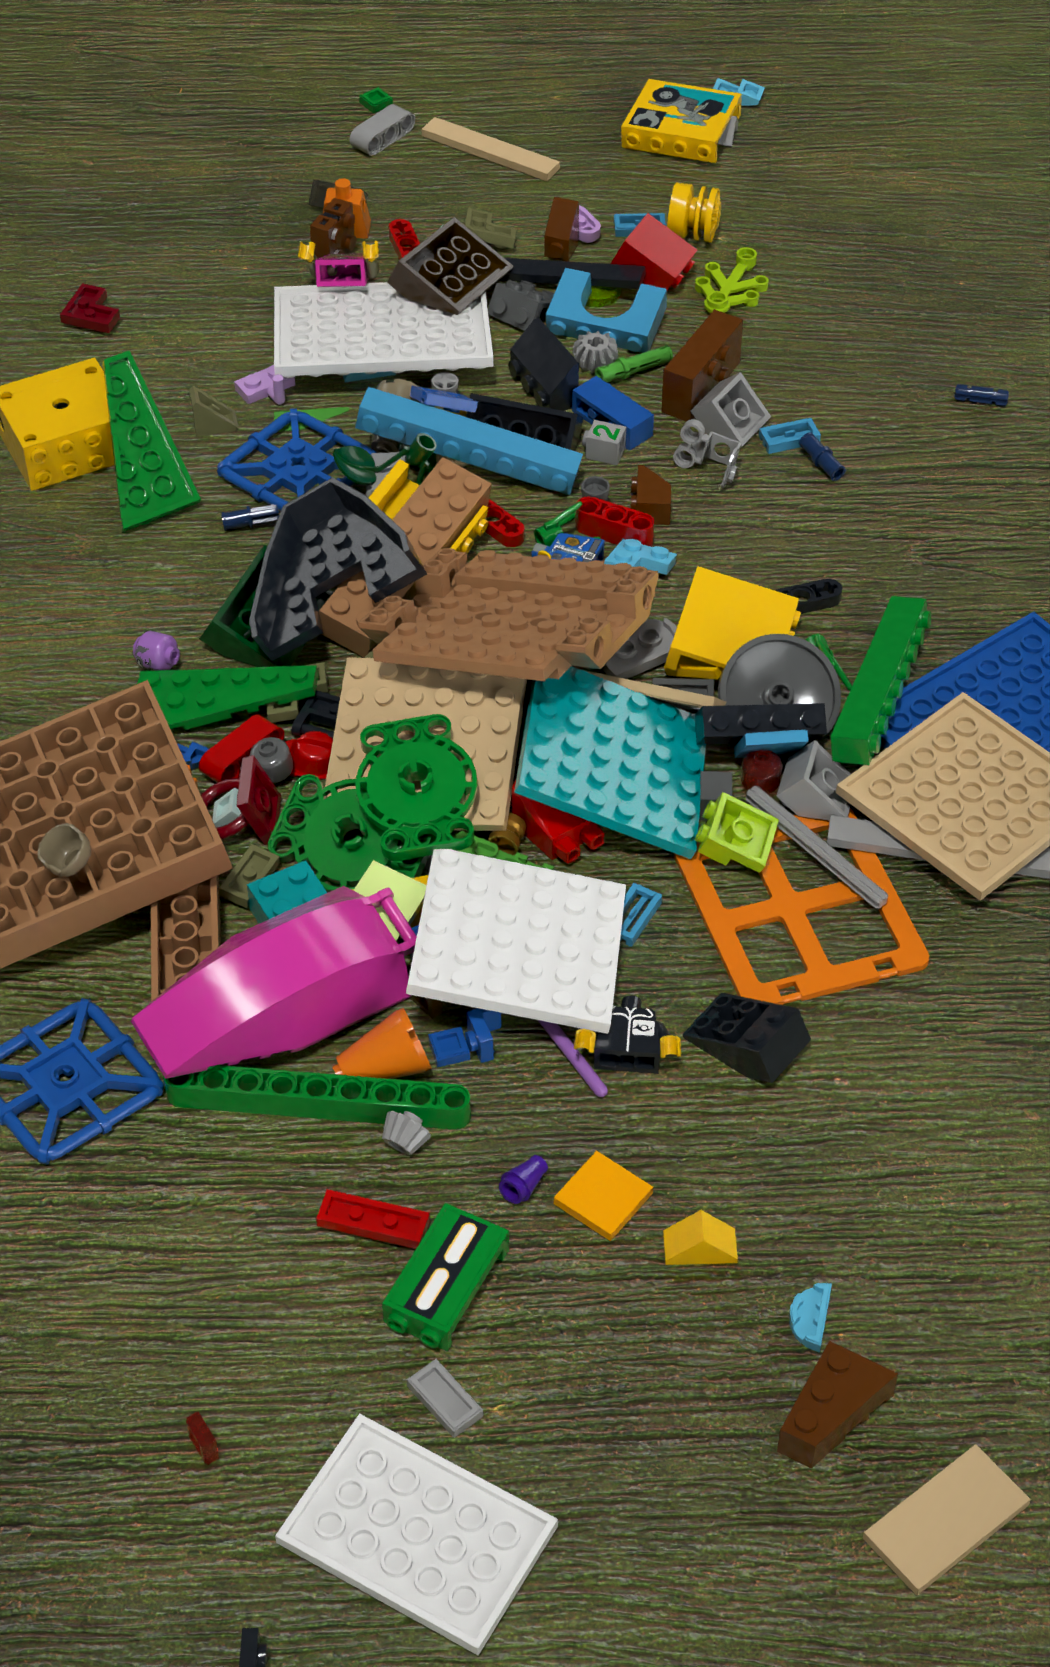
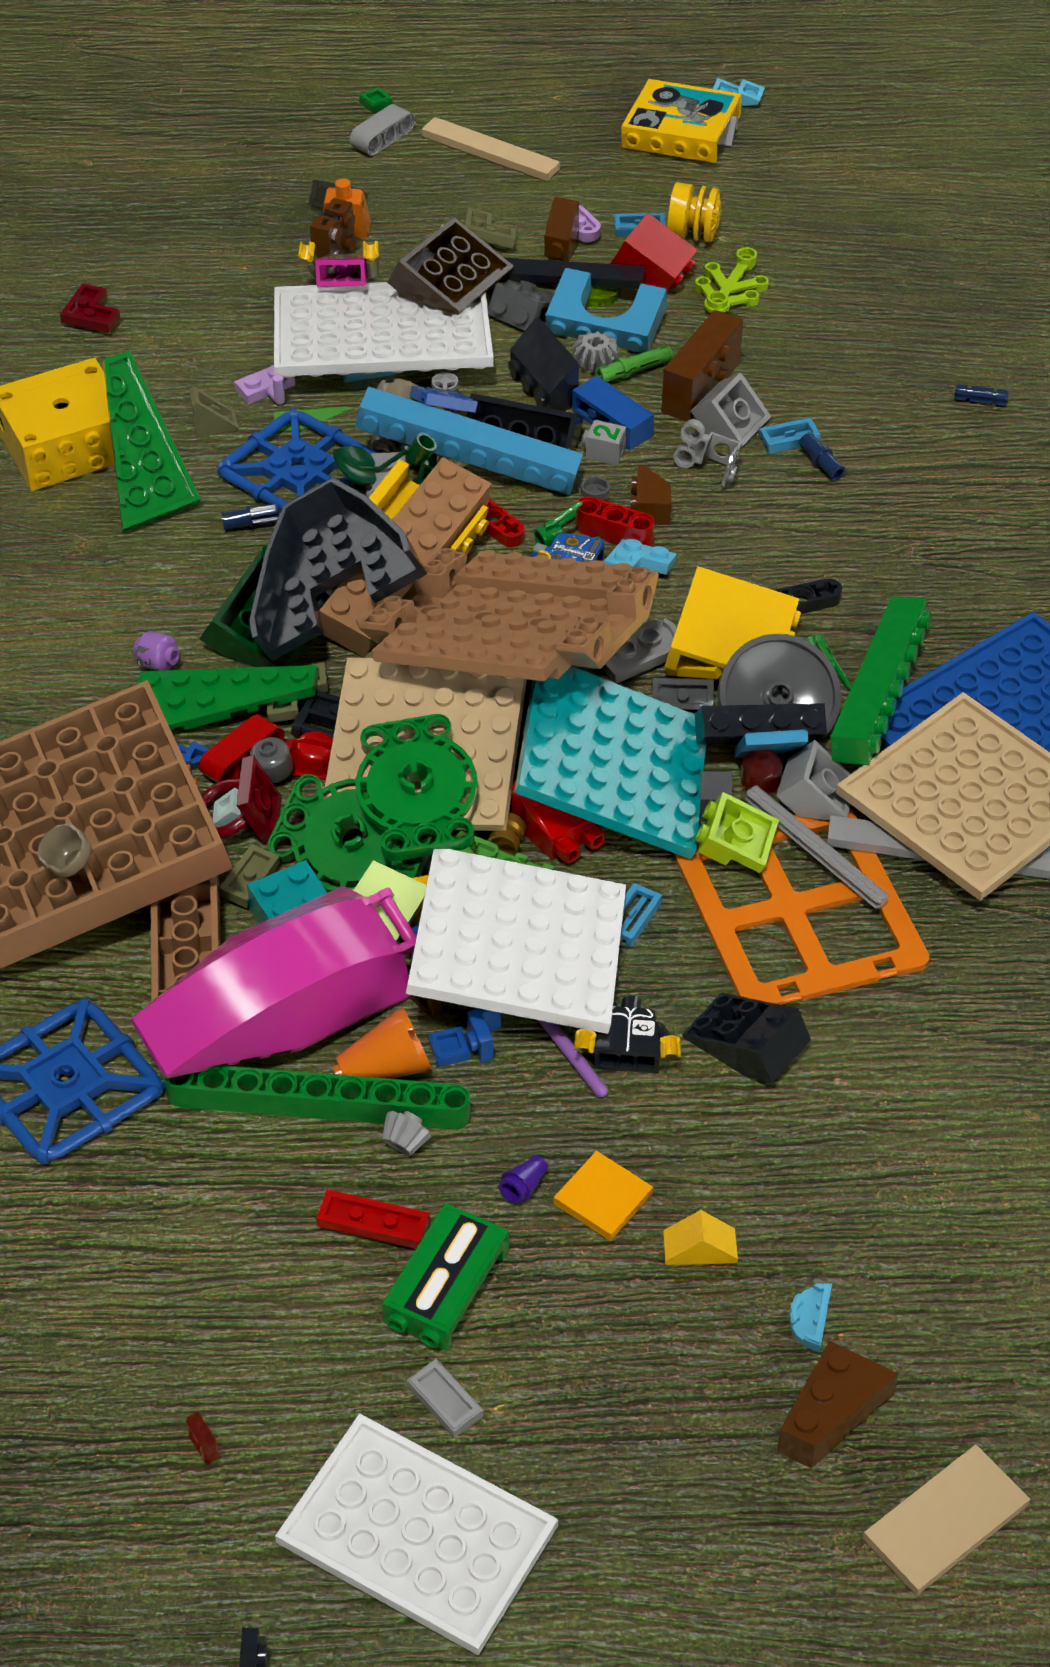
(407, 238): red beam -> none
(664, 693): tan tile -> none

